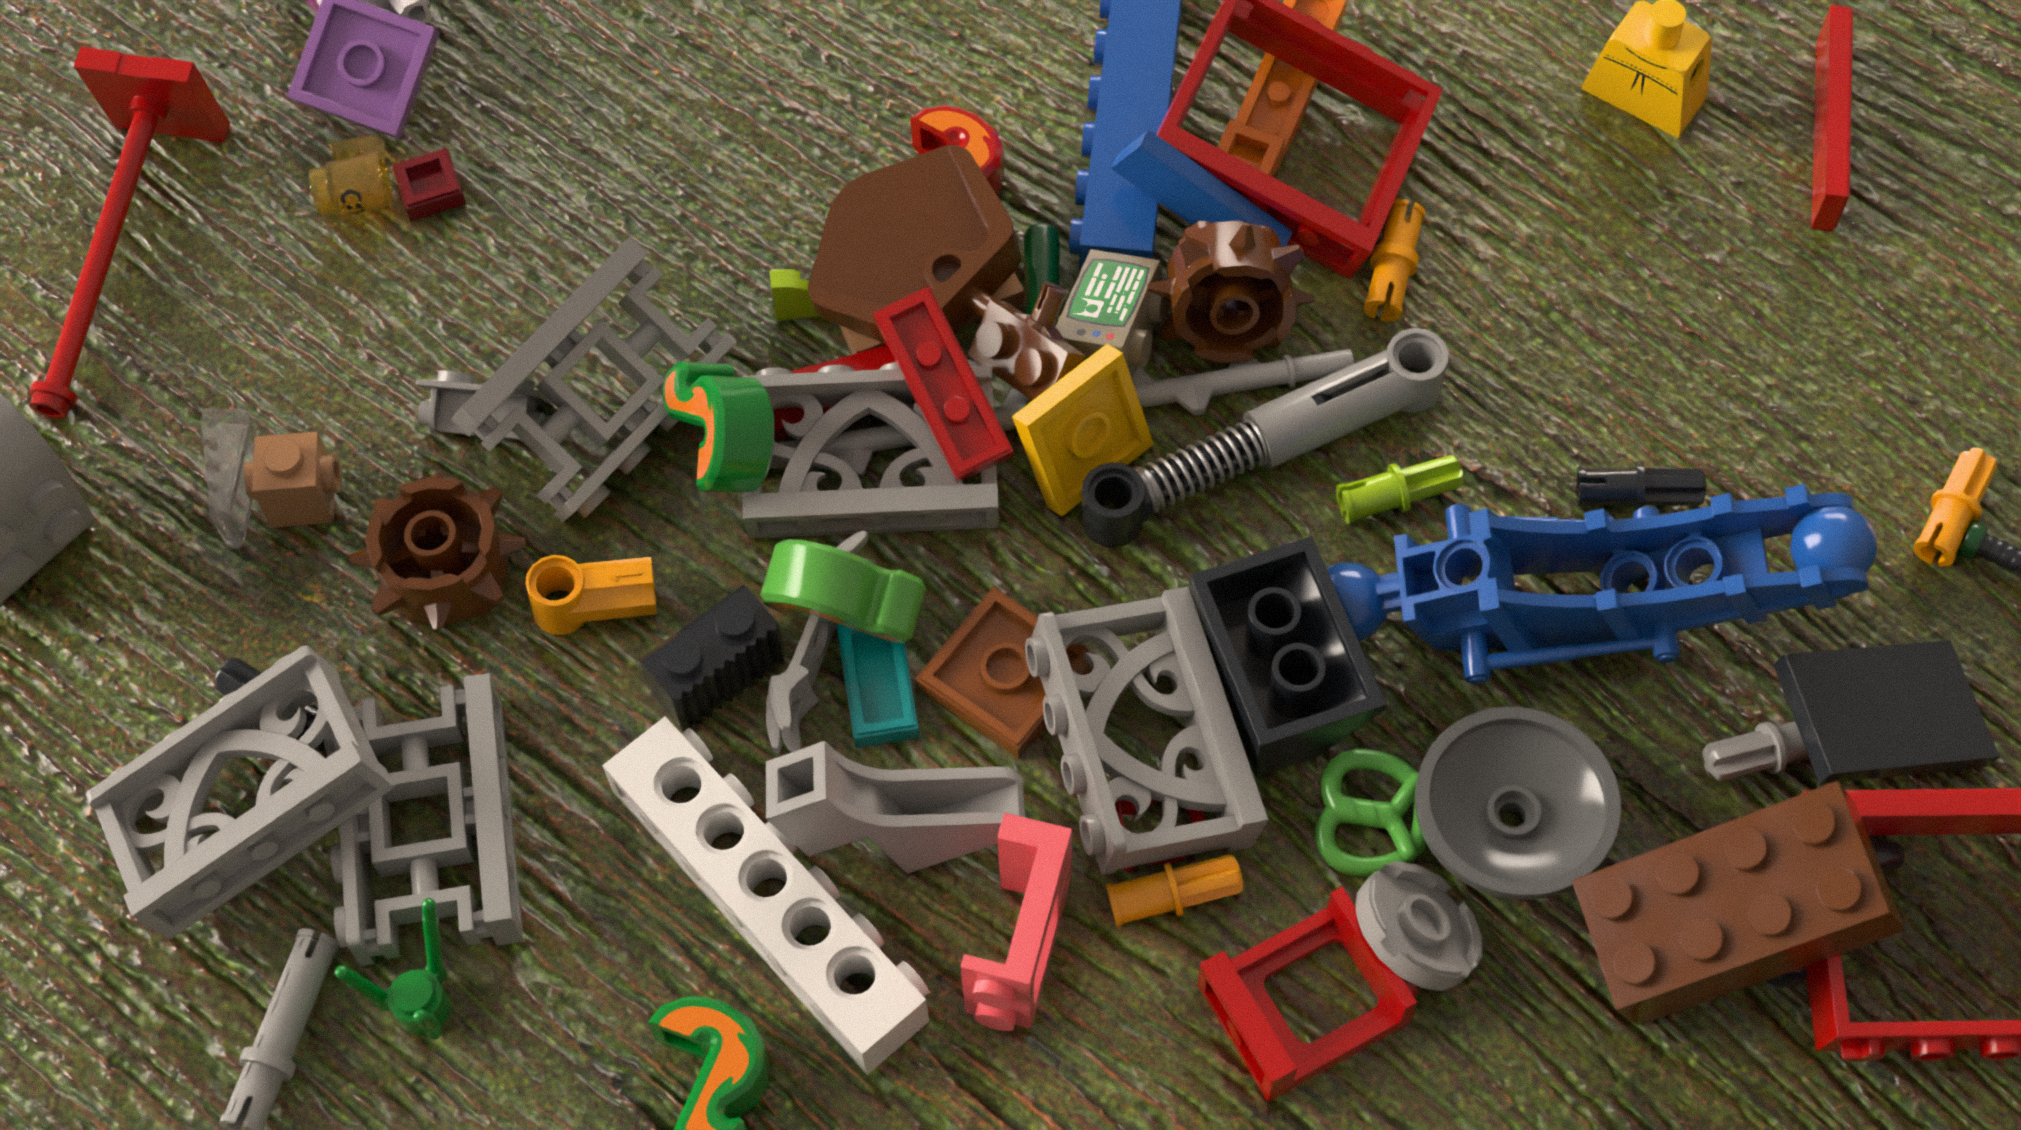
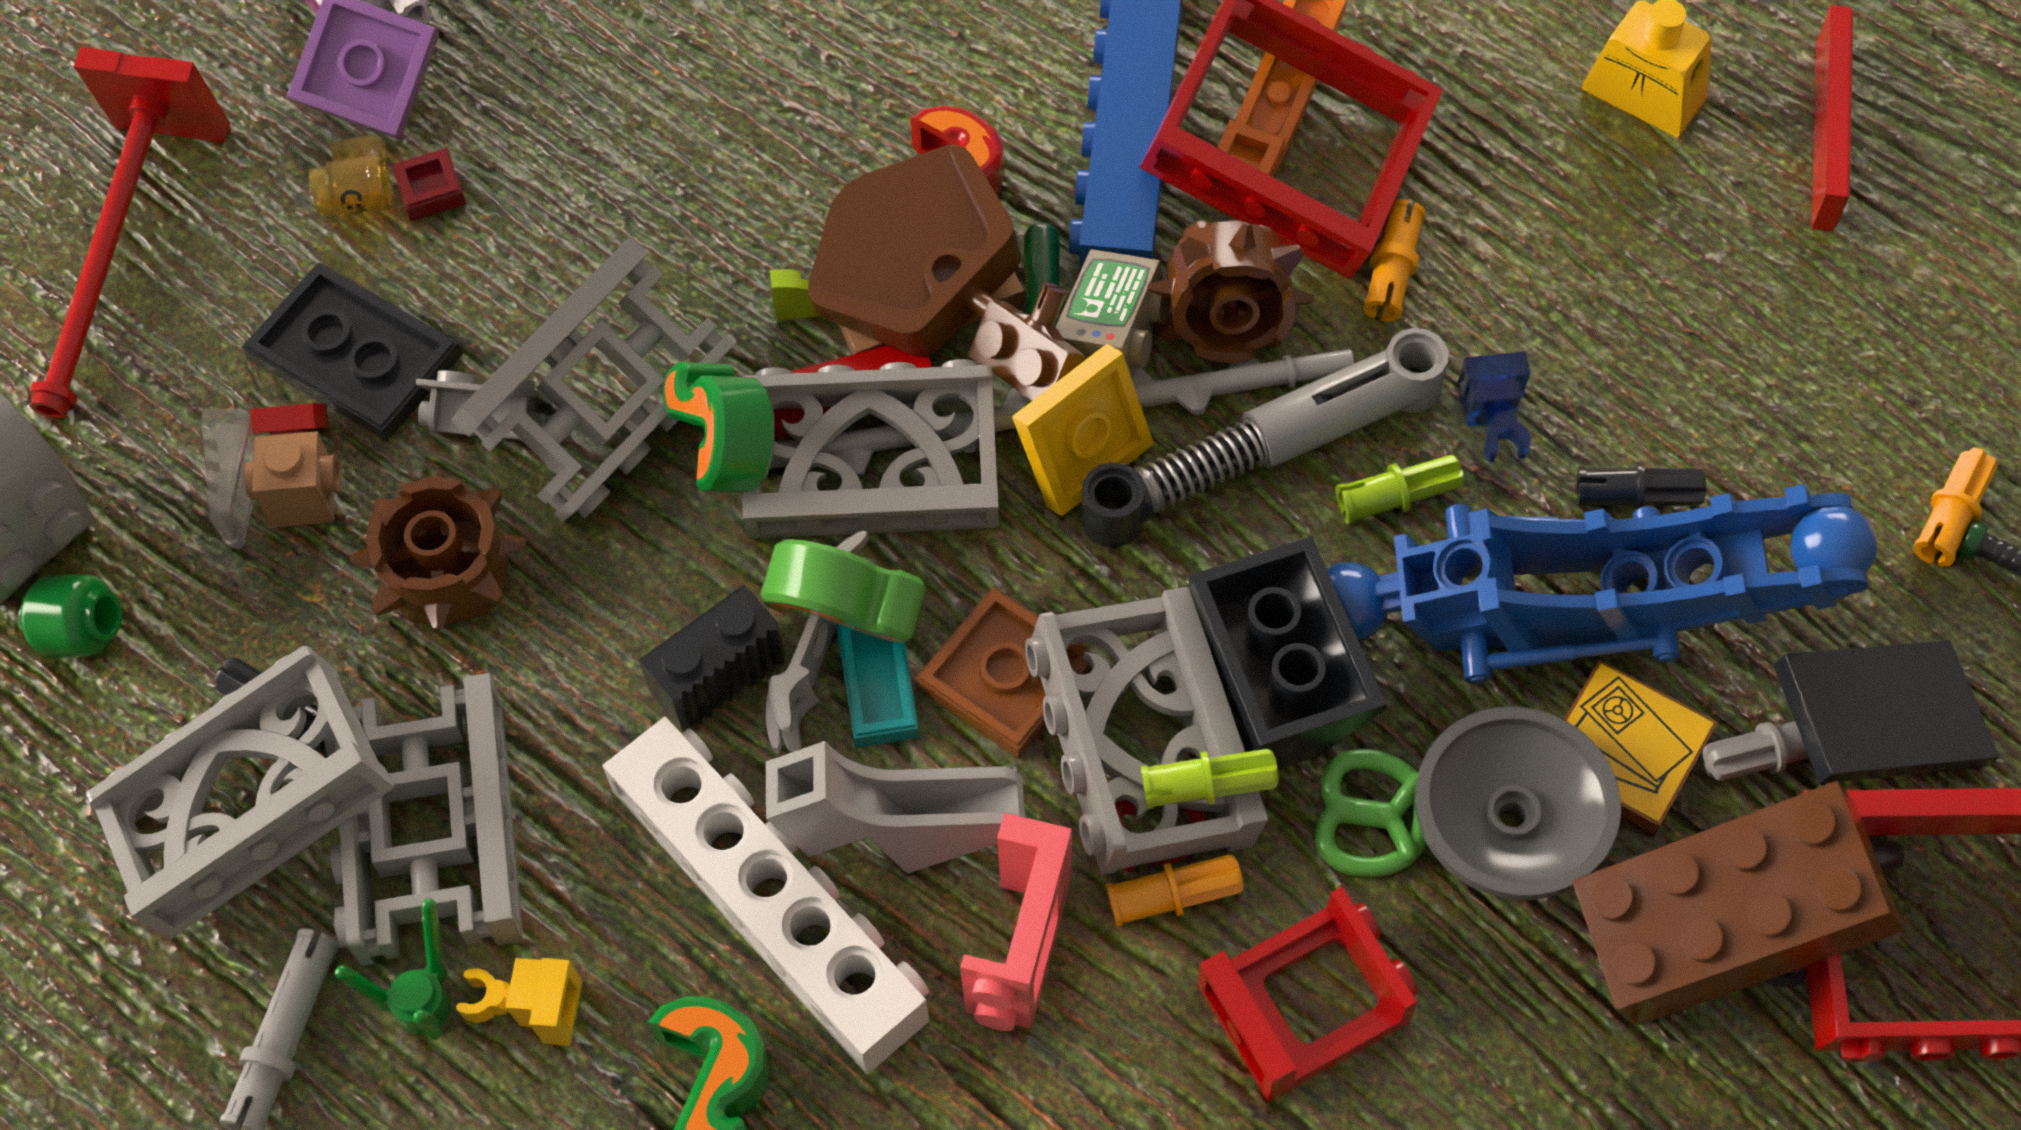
(70, 615): none -> green head
(289, 418): none -> red tile
(351, 350): none -> black tile
(540, 996): none -> yellow piece
(596, 591): light orange piece -> none
(943, 384): red tile -> none
(1187, 187): blue tile -> none
(1209, 777): none -> lime axle
(1418, 926): light grey tile -> none
(1491, 394): none -> clear blue piece
(1643, 737): none -> yellow tile

